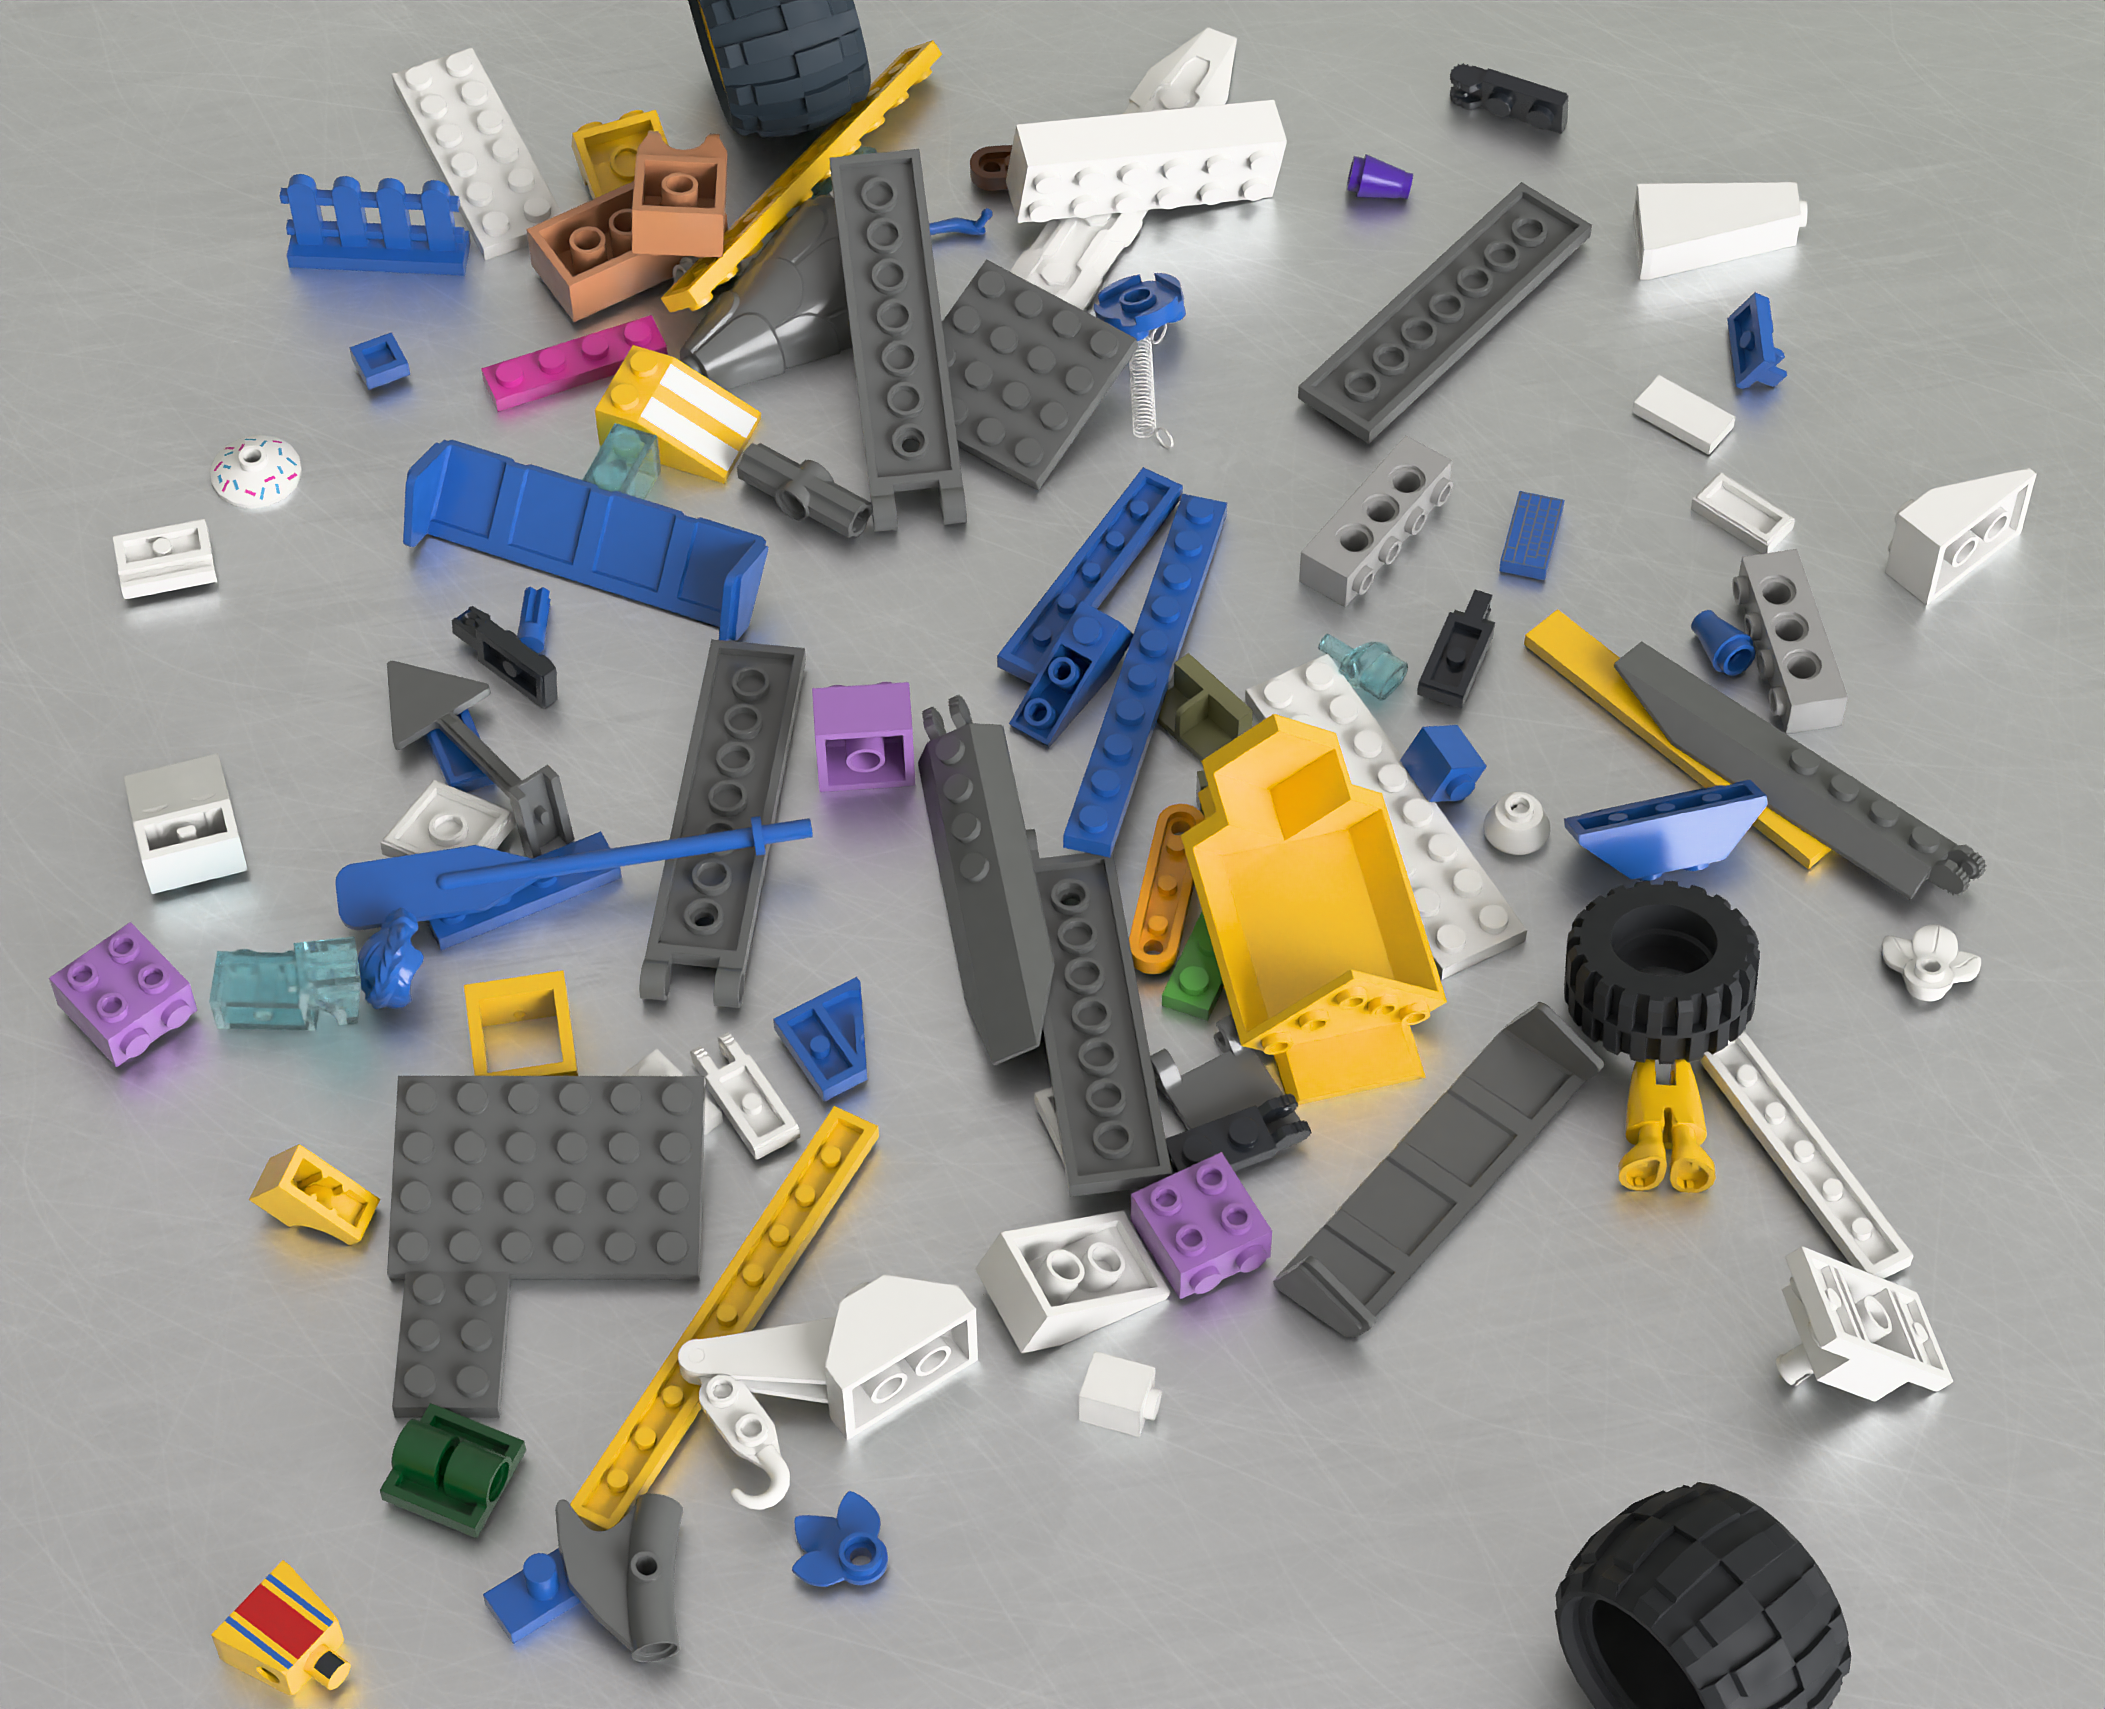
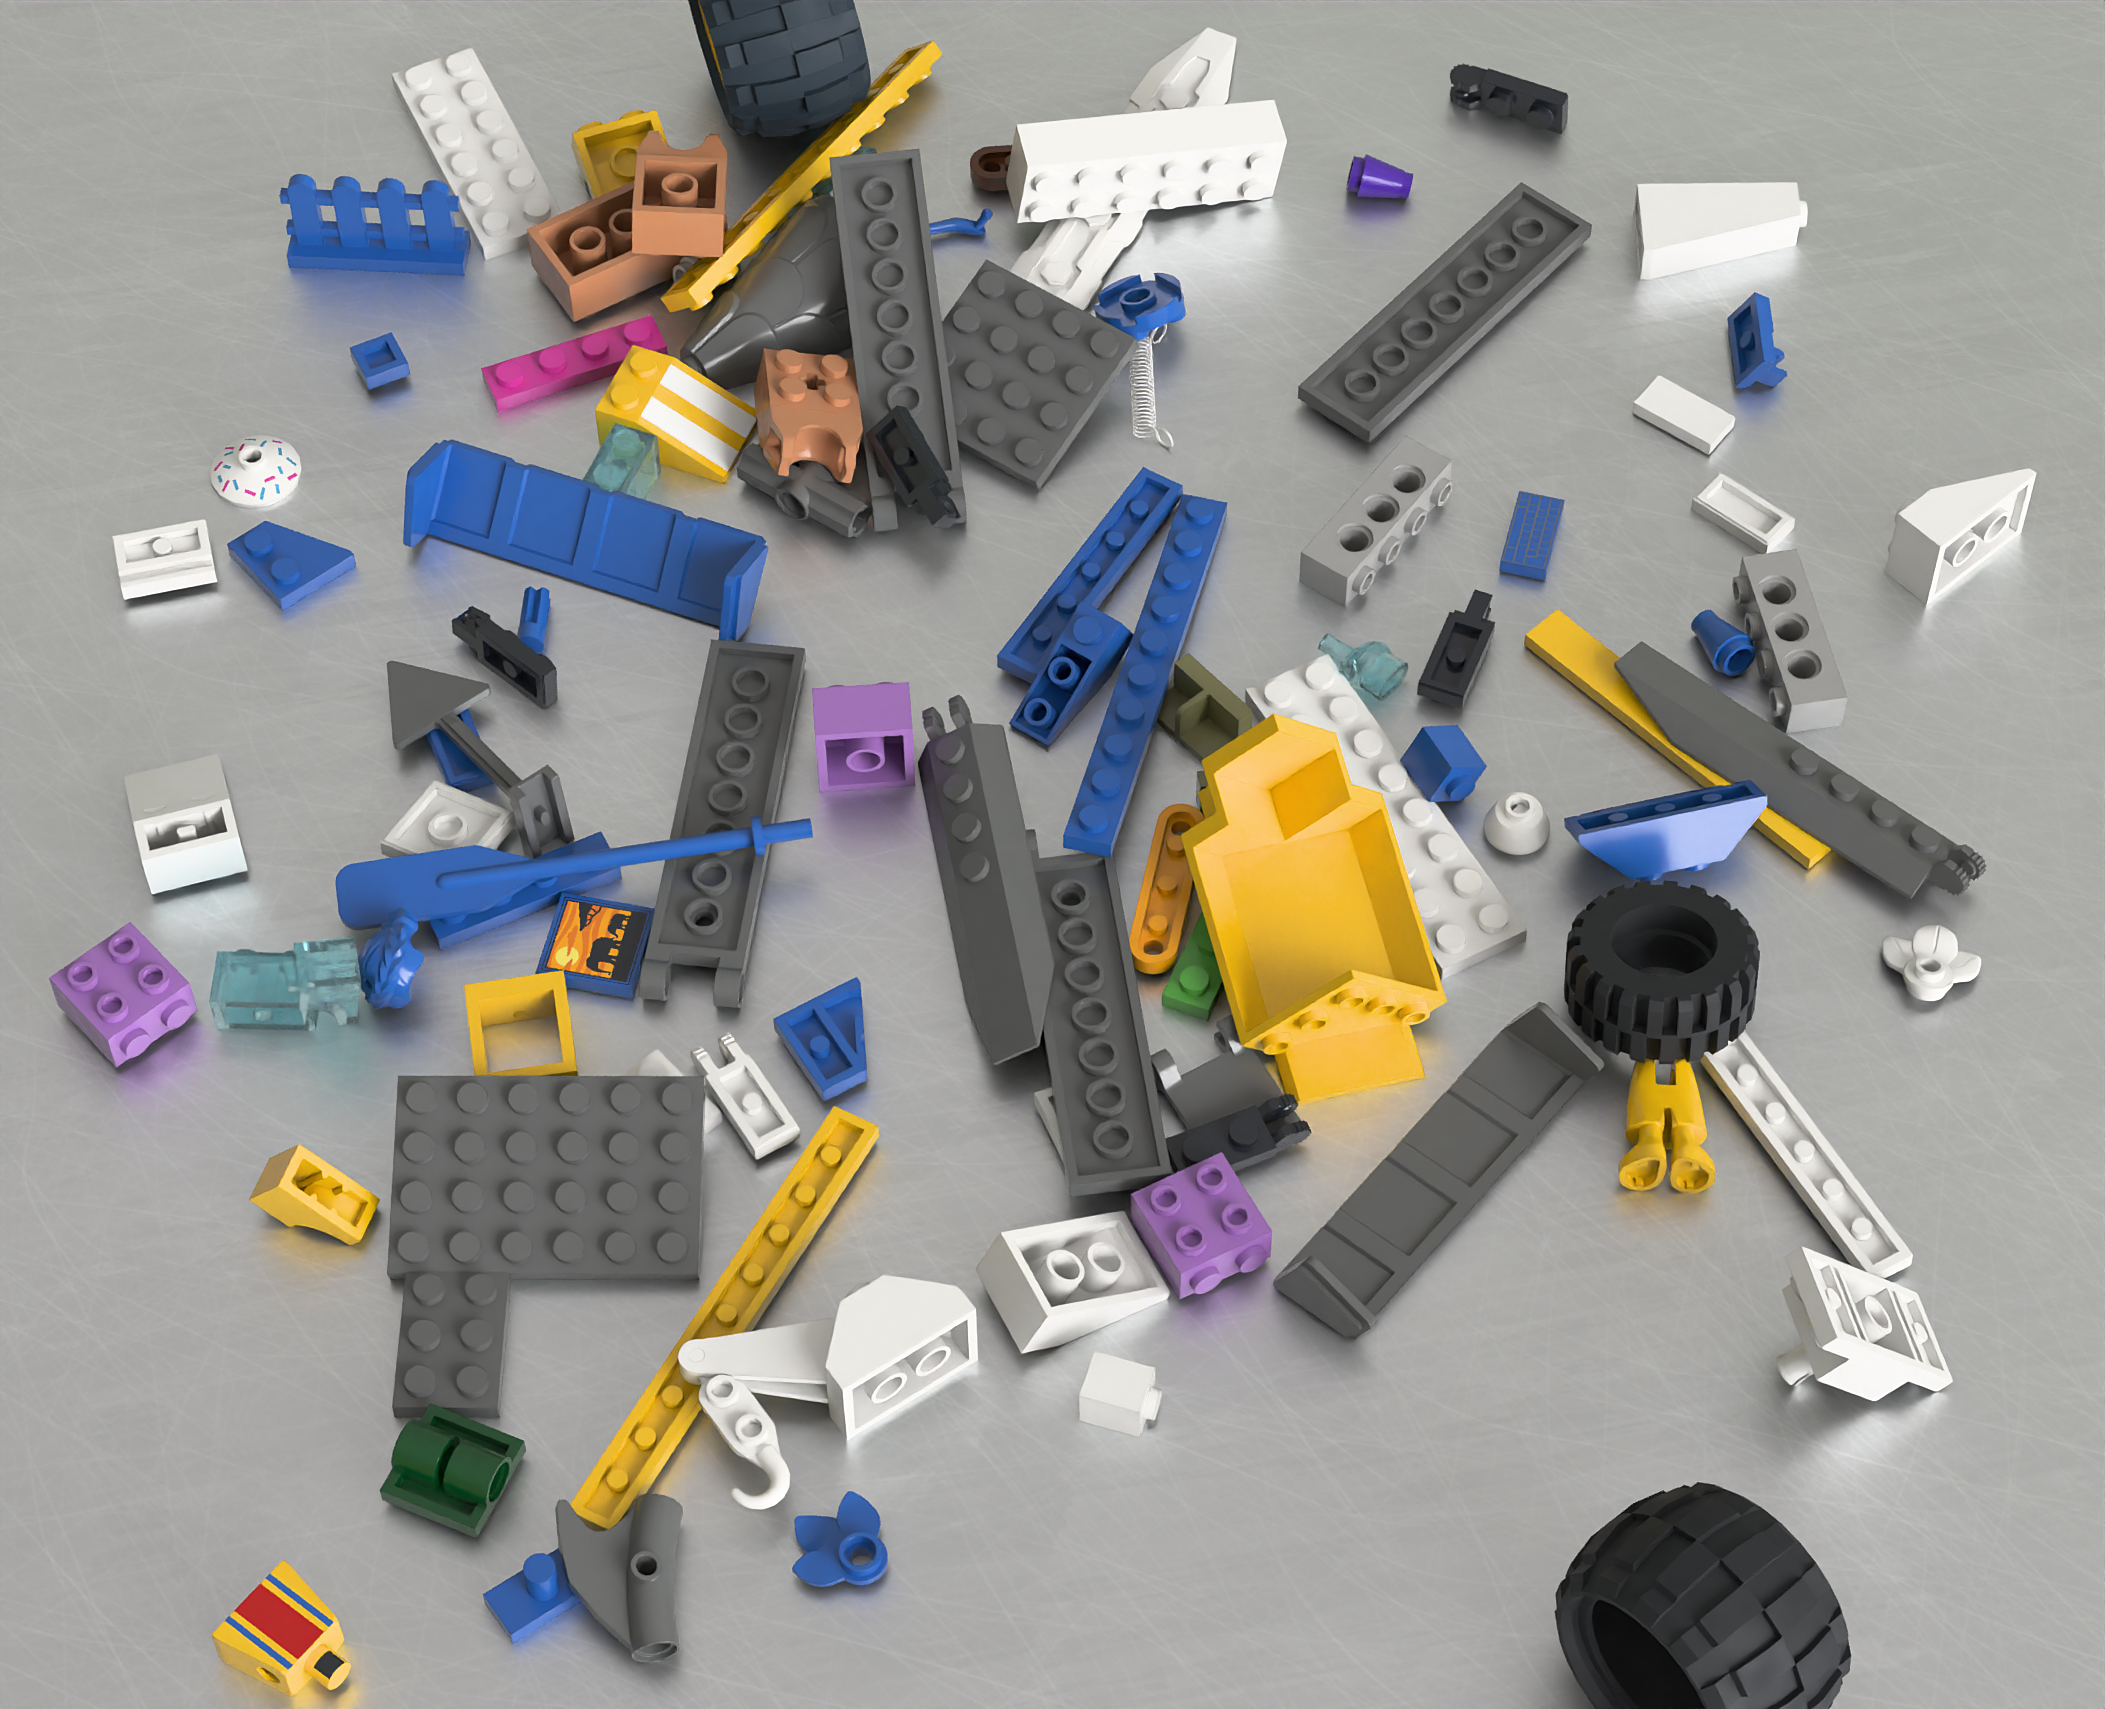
(288, 562): none -> blue wing
(597, 944): none -> tile
(808, 411): none -> nougat brick
(913, 467): none -> black hinge

